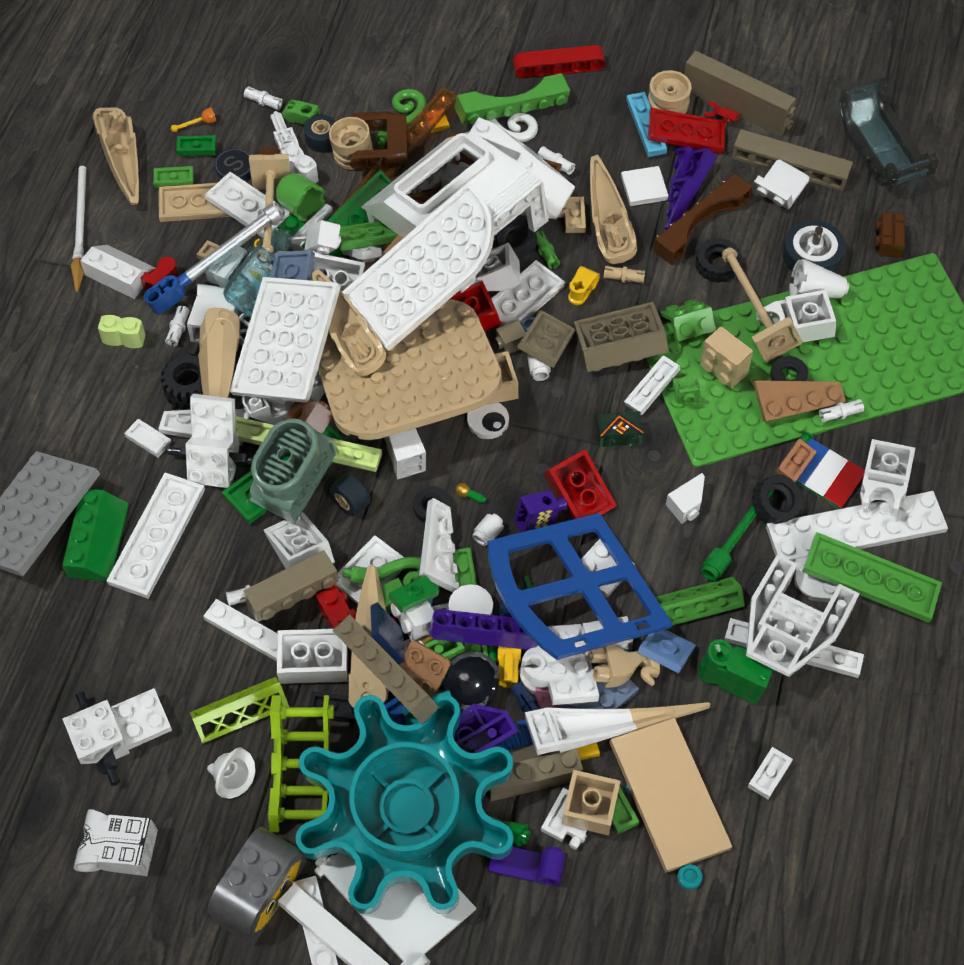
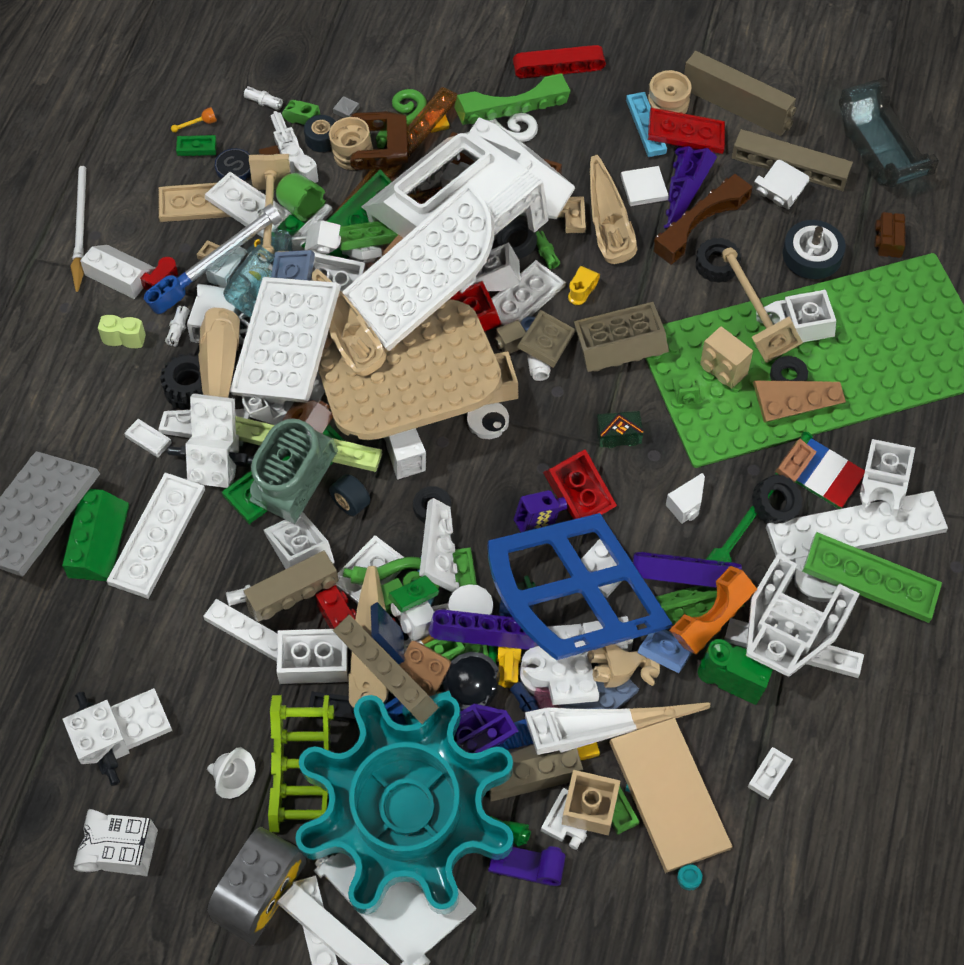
(119, 148): tan piece -> none
(173, 176): bright green plate -> none
(232, 704): lime fence -> none
(345, 107): none -> light grey tile
(464, 490): piece -> none
(488, 529): white brick -> none
(567, 166): white pin -> none
(624, 274): tan pin -> none
(652, 385): white plate -> none
(680, 569): none -> dark purple beam
(690, 319): bright green bracket -> none
(727, 114): red plate -> none
(733, 591): none -> orange arch
(812, 278): white cone -> none
(841, 410): white pin -> none

